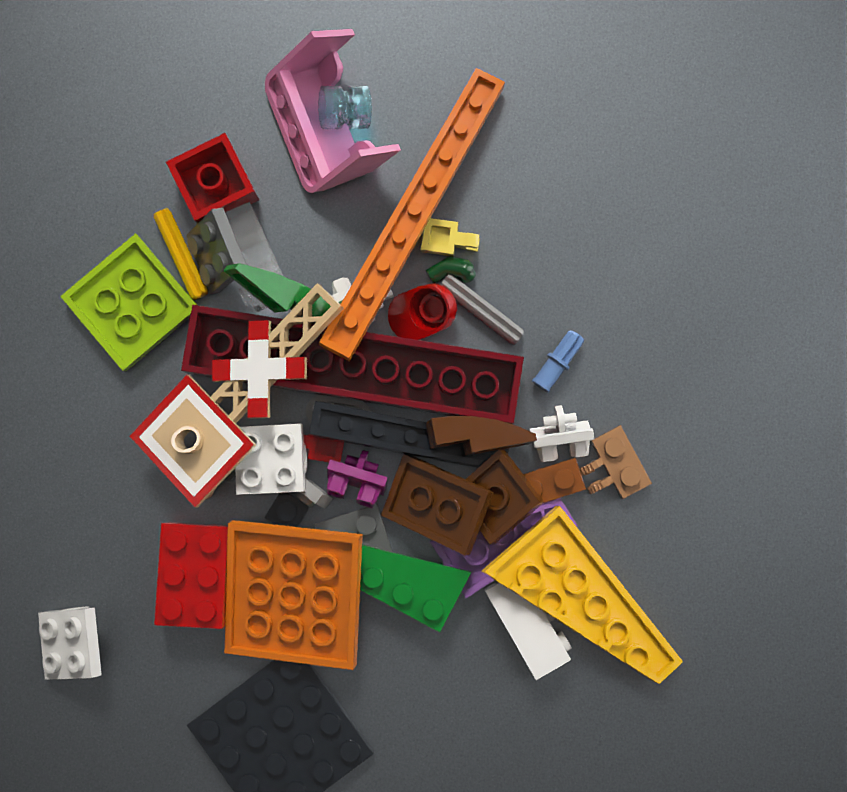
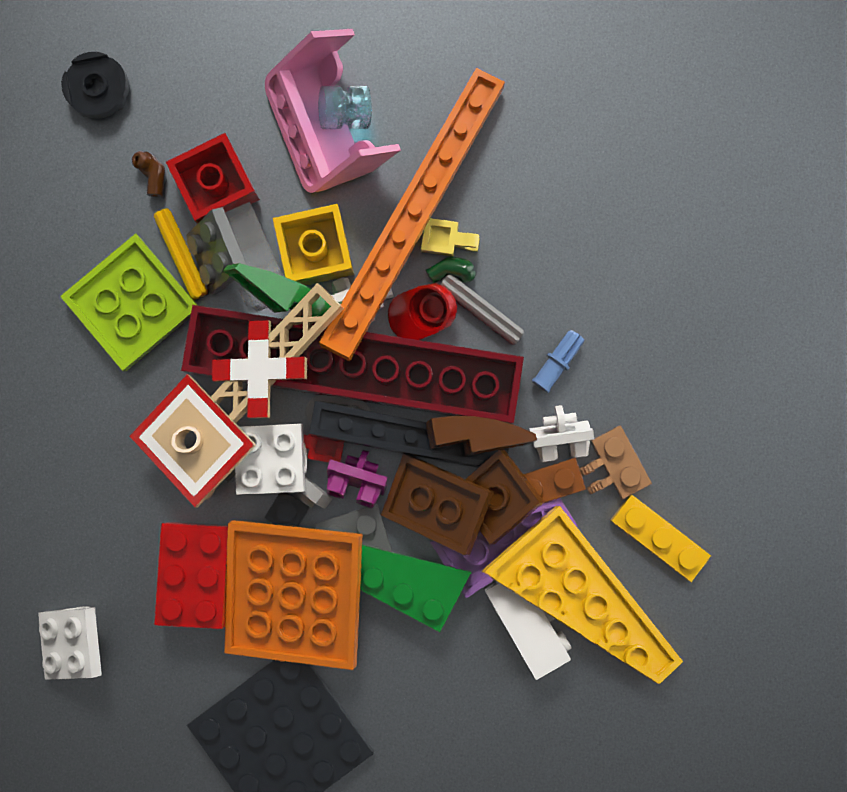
(80, 75): none -> black plate
(153, 170): none -> reddish brown arm
(313, 245): none -> yellow brick
(660, 538): none -> yellow plate

